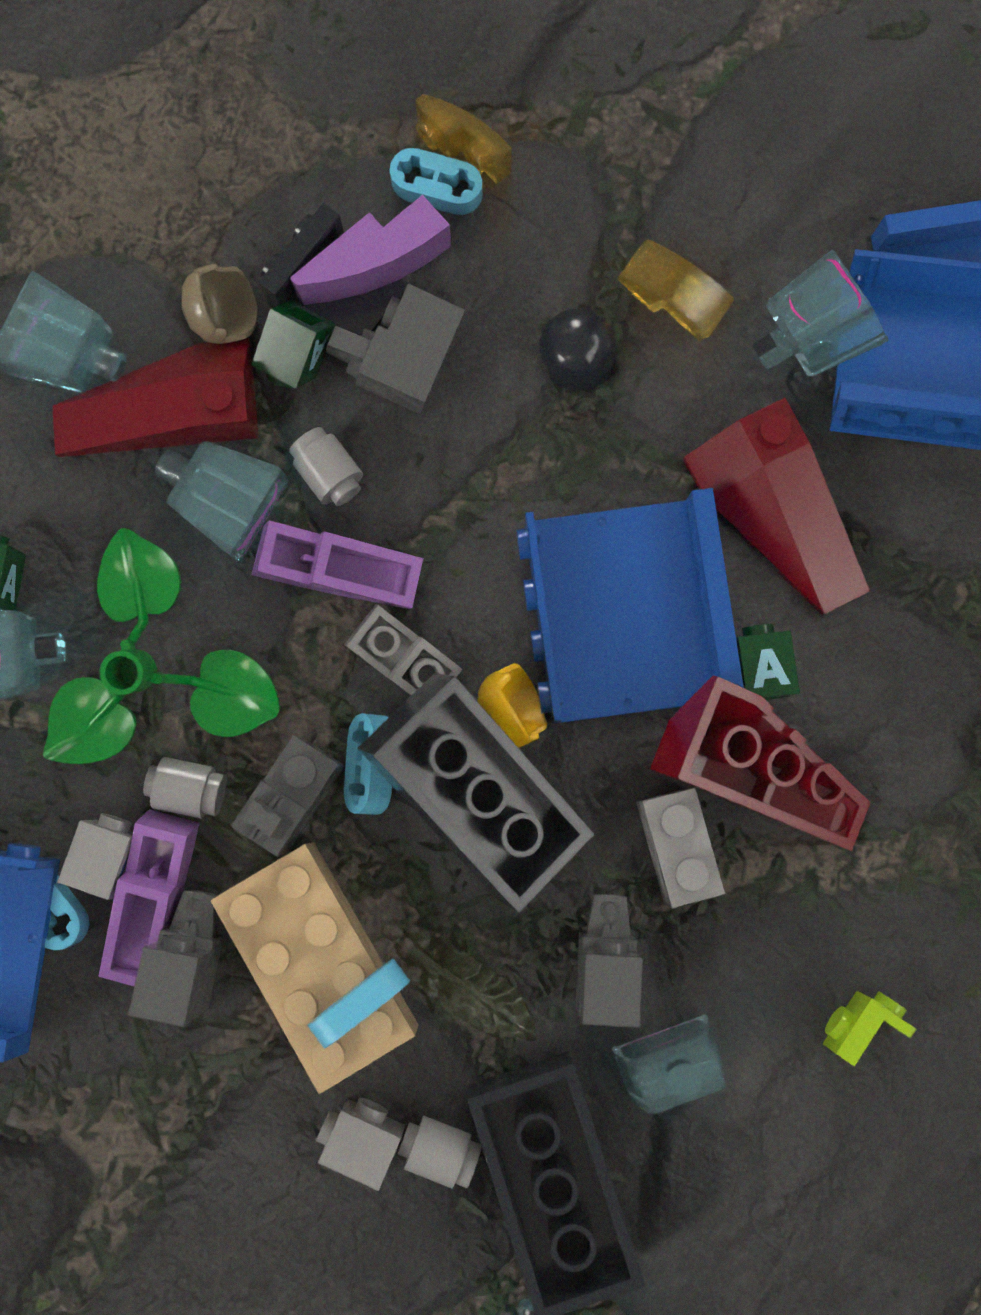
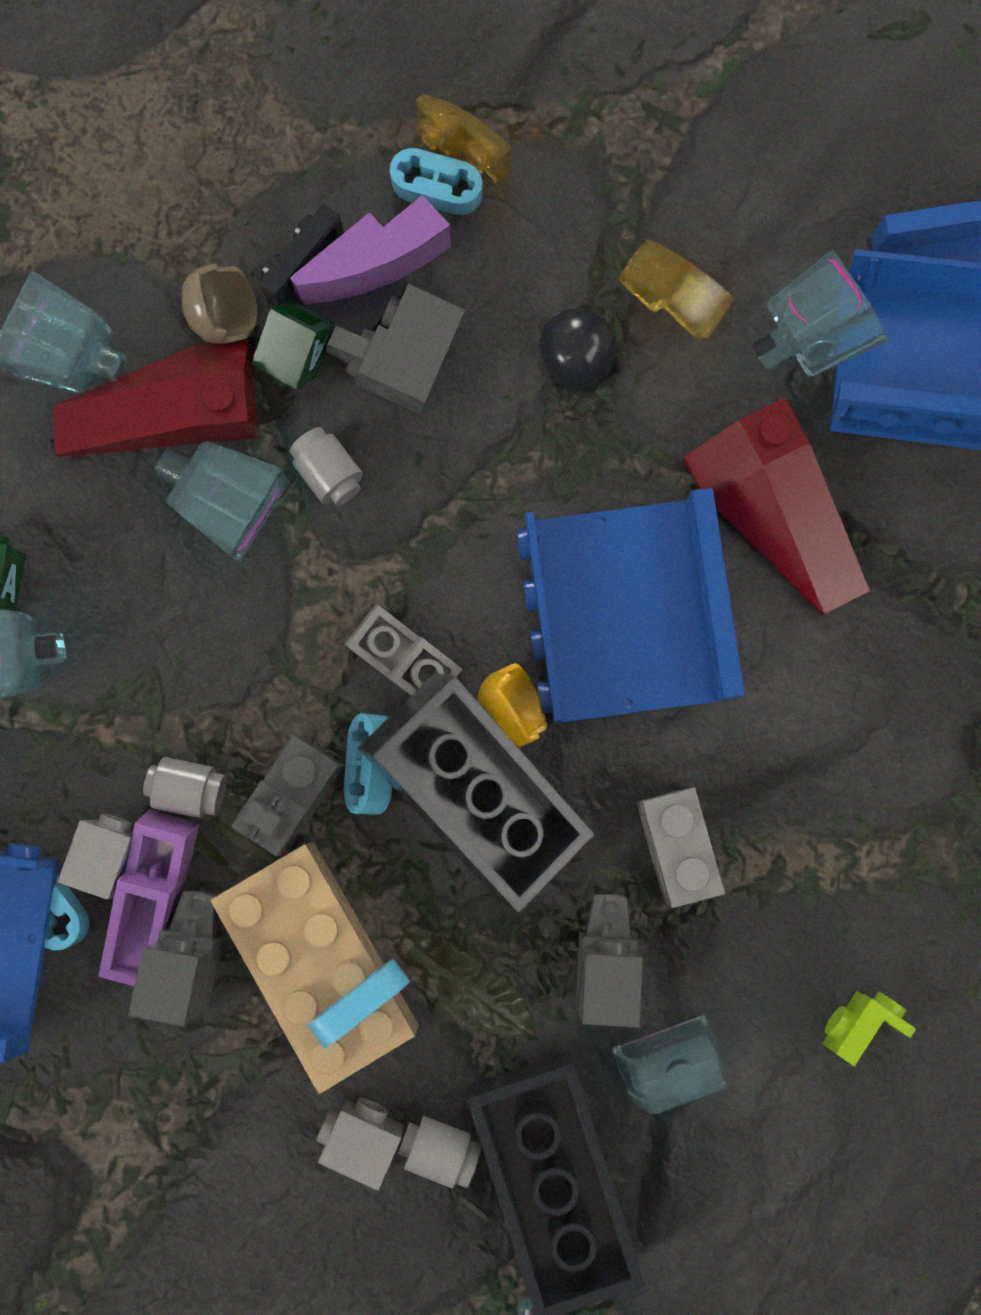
(86, 713): green plant -> none
(337, 565): medium lavender slope -> none
(745, 754): dark red wedge -> none
(768, 662): dark green brick -> none

